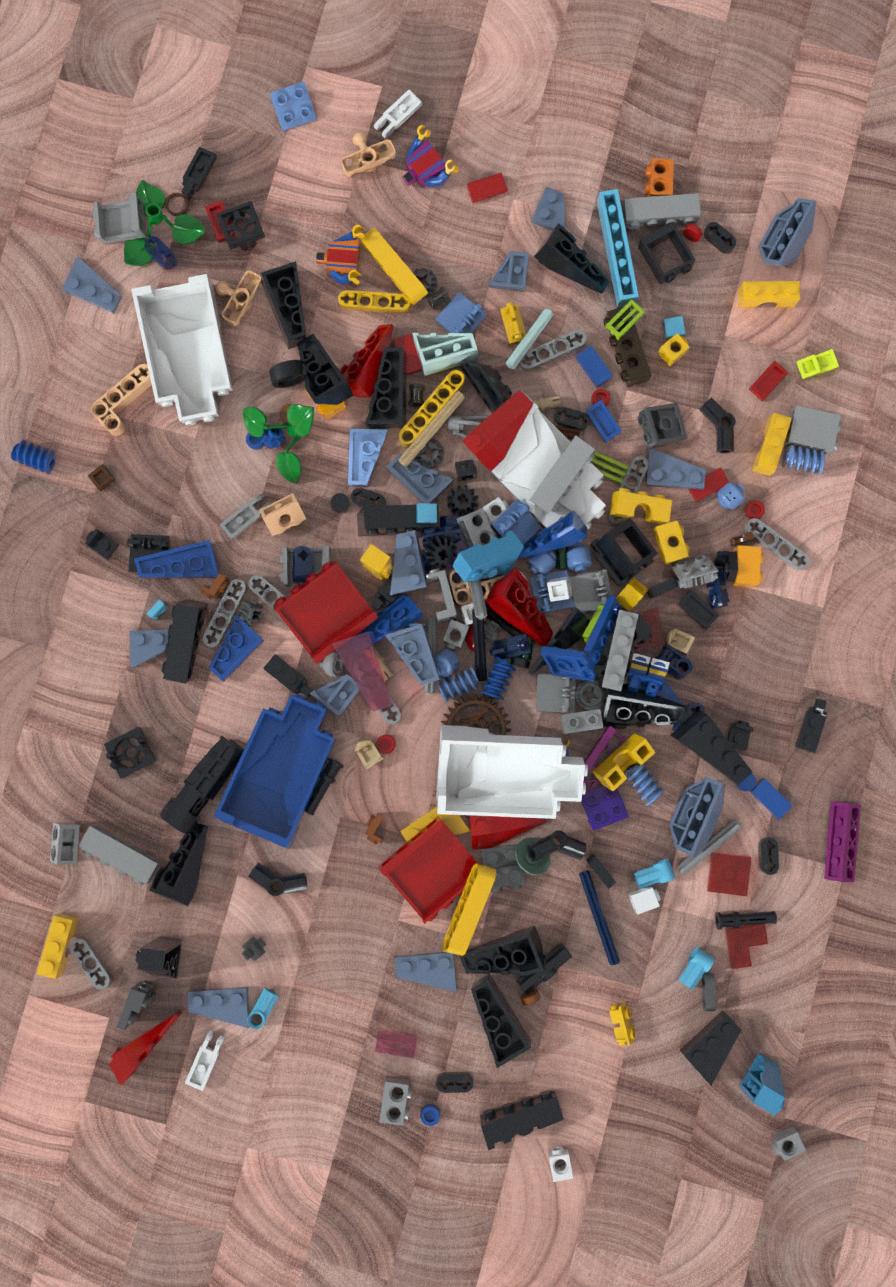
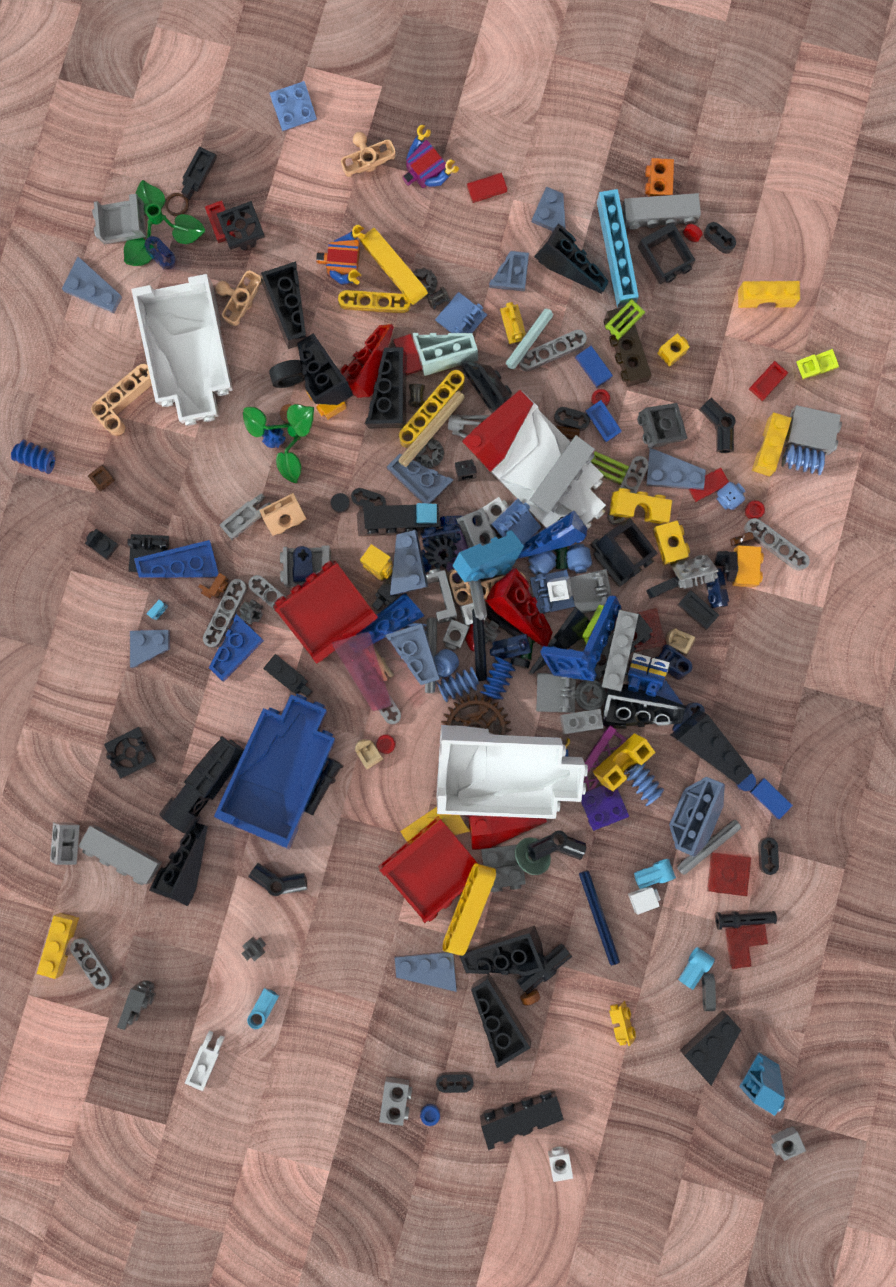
(131, 1056): red wedge -> none
(160, 957): black wedge -> none
(183, 640): black wedge -> none
(221, 1004): sand blue wing -> none
(254, 442): blue tile -> none
(332, 665): light grey brick -> none
(337, 694): sand blue wing -> none
(363, 454): light blue wing -> none
(373, 824): dark orange bracket -> none
(398, 113): white hinge -> none
(413, 1039): clear pink tile -> none
(469, 498): black gear -> none
(548, 403): tan pin -> none
(600, 870): black beam -> none
(631, 594): yellow brick -> none
(673, 326): medium azure tile -> none
(740, 734): black bracket -> none
(788, 233): sand blue wedge -> none
(812, 727): black hinge -> none
(841, 842): magenta fence -> none

